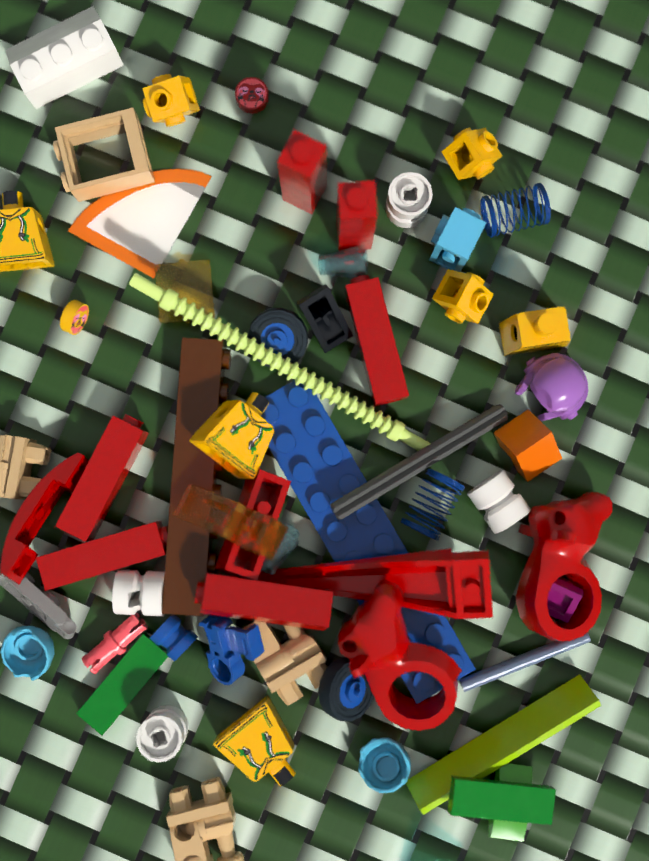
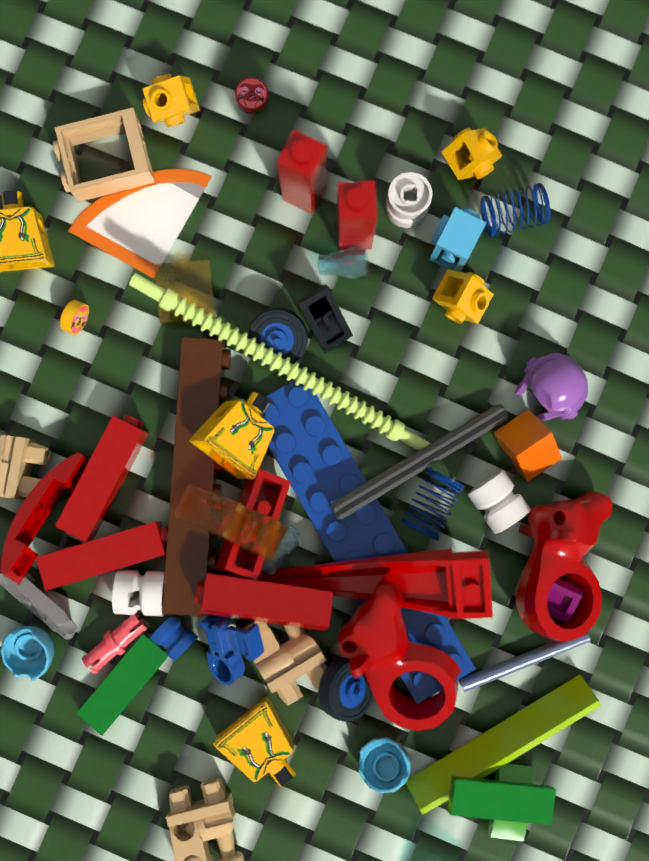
(63, 58): white slope -> none
(162, 733): white wheel -> none
(376, 340): red brick -> none
(535, 331): yellow torso -> none

